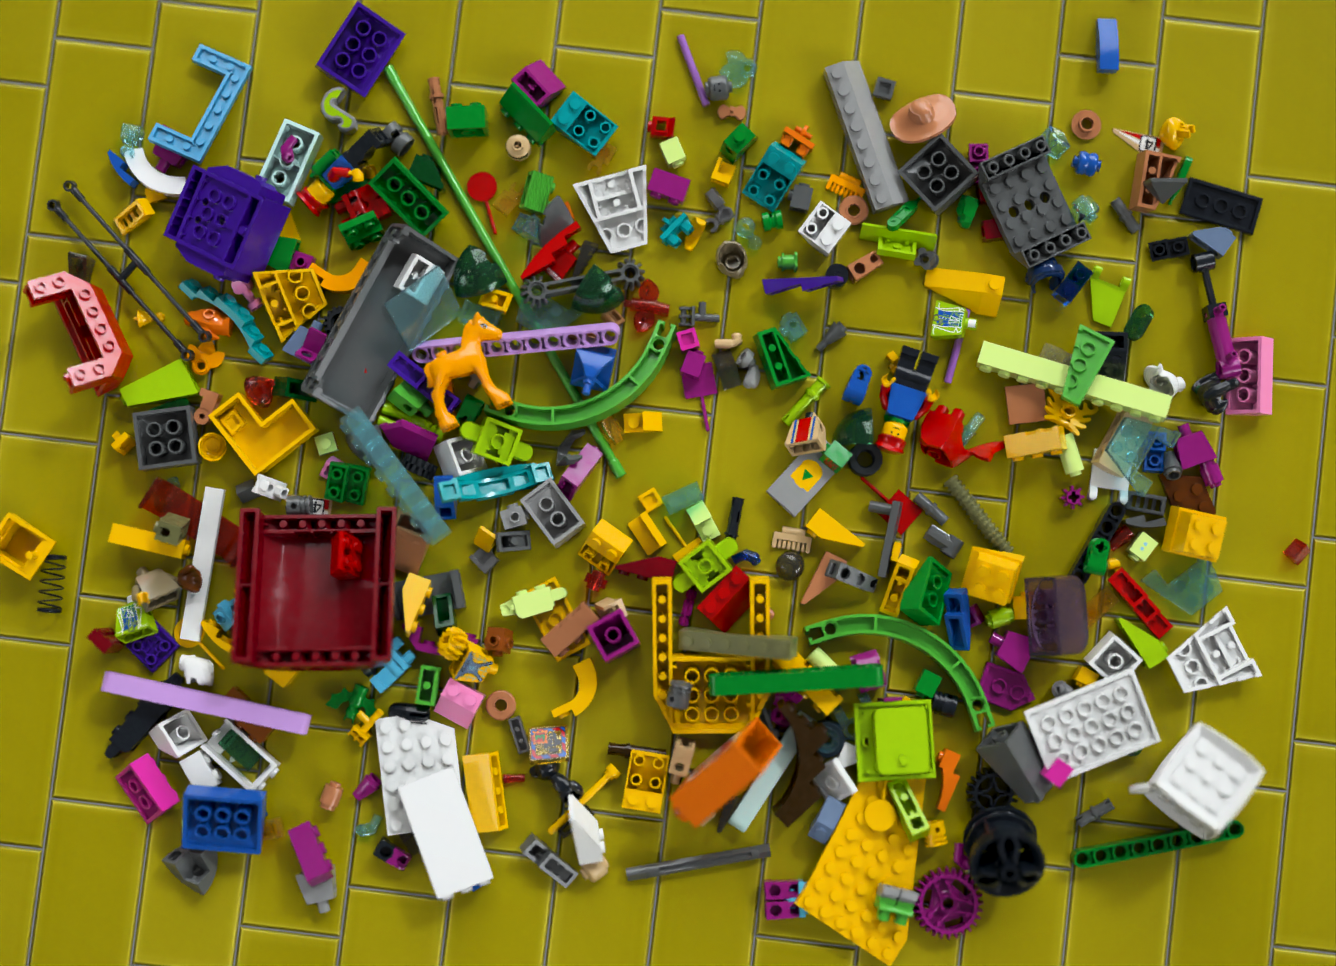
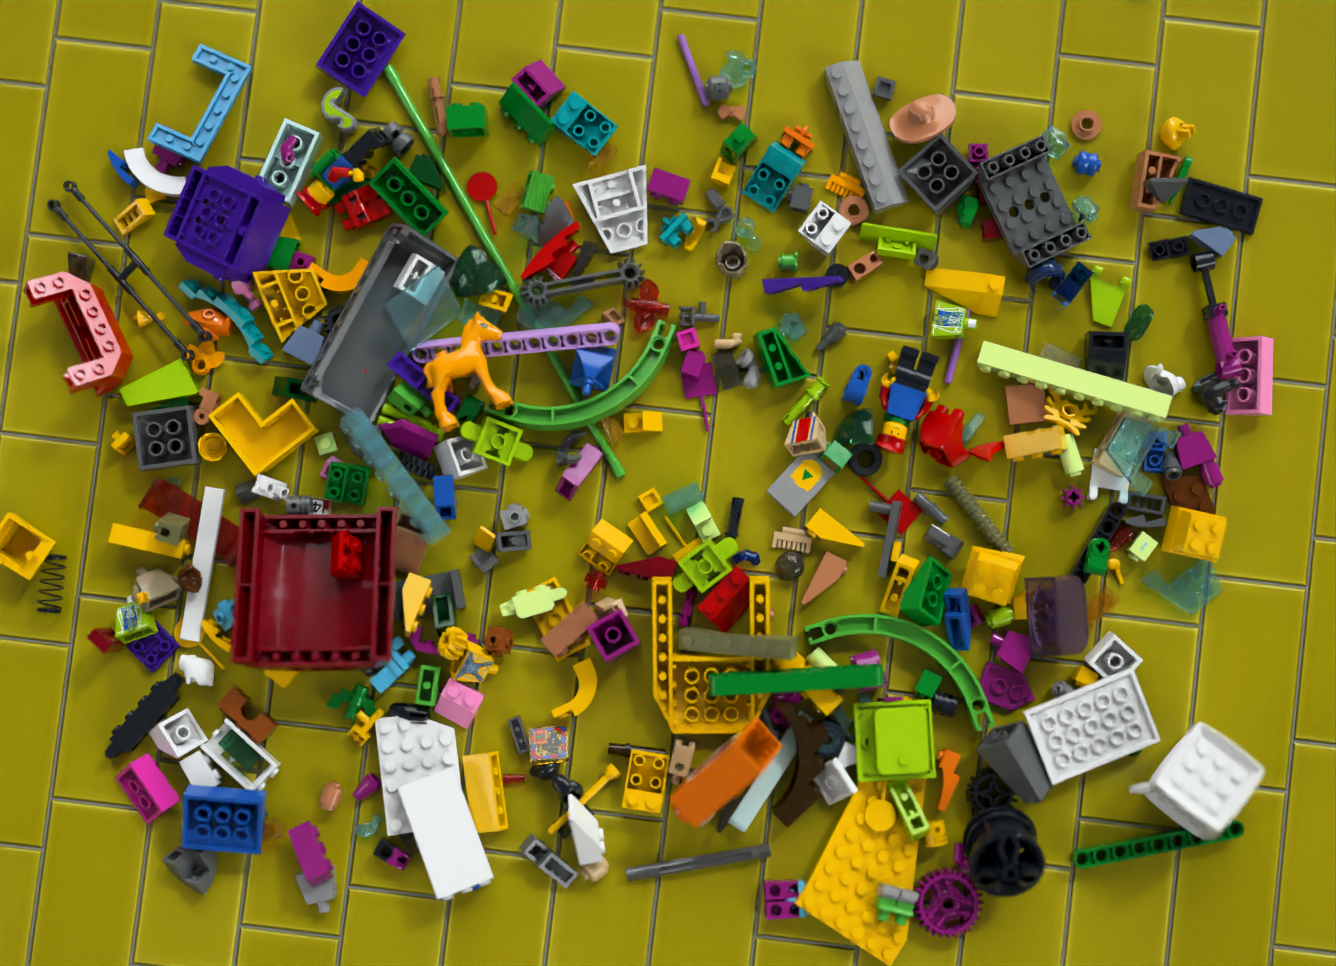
(130, 137): clear light blue piece -> none
(206, 702): lavender beam -> none
(233, 422): yellow tile -> none
(259, 390): clear red piece -> none
(312, 345): magenta bracket -> none
(362, 230): green slope -> none
(491, 705): nougat piece -> none
(494, 482): teal piece -> none
(522, 152): tan head -> none
(553, 513): light grey slope -> none
(597, 293): clear green brick -> none
(660, 134): red window -> none
(673, 152): yellowish green brick -> none
(679, 694): dark grey piece -> none
(772, 220): green wheel -> none
(826, 819): sand blue slope -> none
(851, 576): dark grey leg -> none
(902, 215): green piece -> none
(1058, 772): dark pink panel -> none
(1086, 360): bright green wing -> none
(1094, 812): dark grey pin -> none
(1107, 46): slope -> none
(1125, 215): dark grey pin -> none
(1139, 603): red slope -> none
(1140, 141): sticker -> none
(1143, 644): lime slope -> none
(1212, 656): white wedge -> none
(1297, 551): clear red slope -> none

